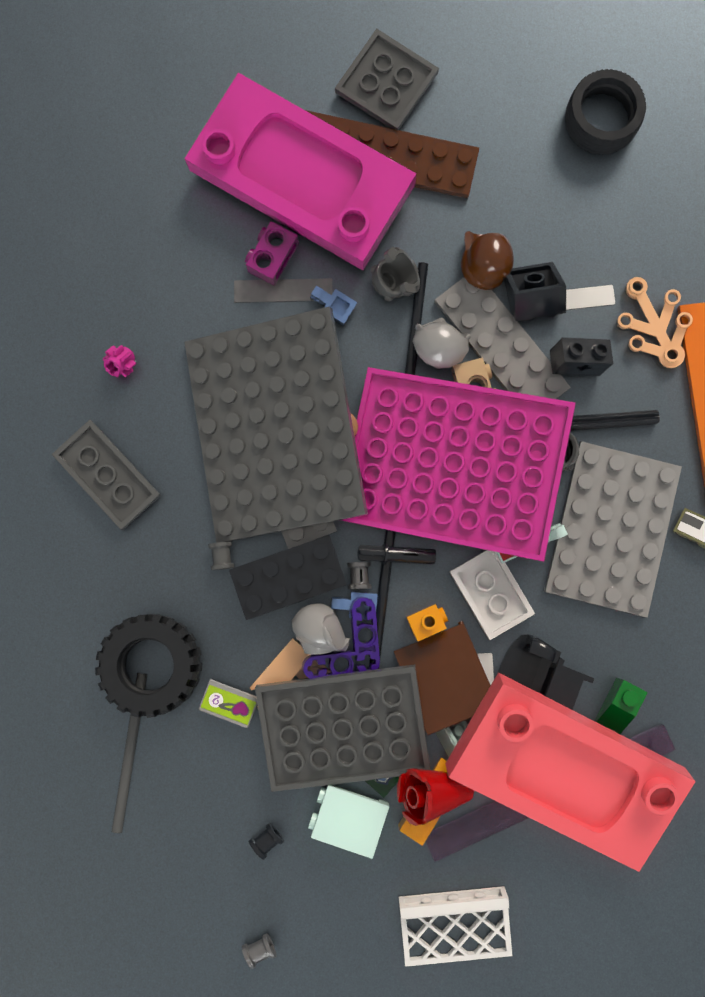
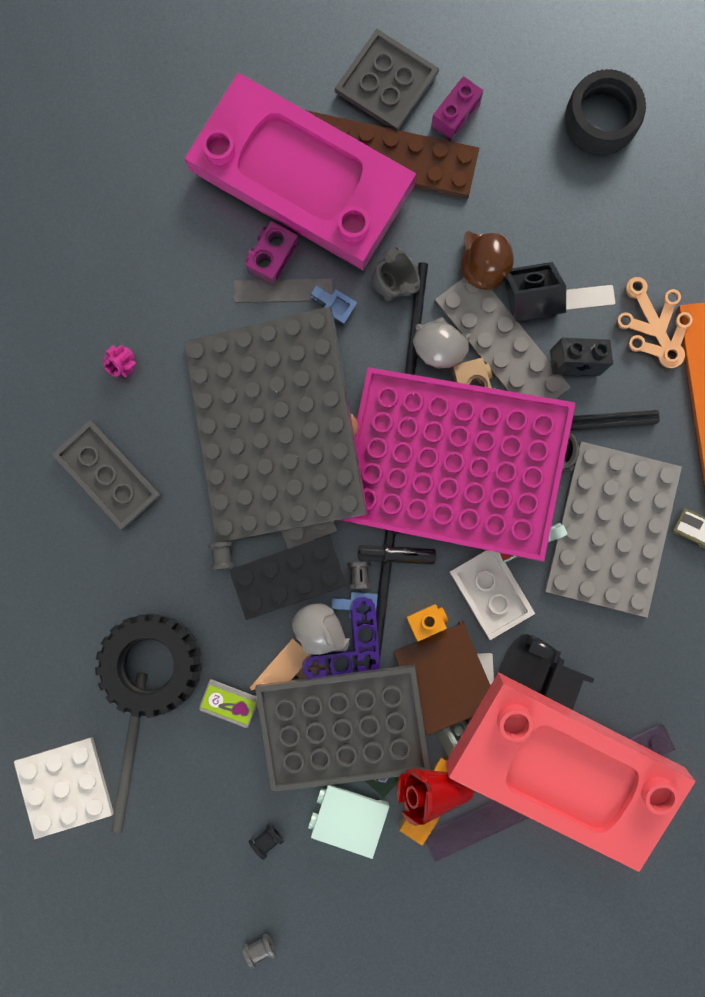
(63, 788): none -> white plate
(456, 904): white fence -> none
(457, 109): none -> magenta brick
(620, 705): green slope -> none

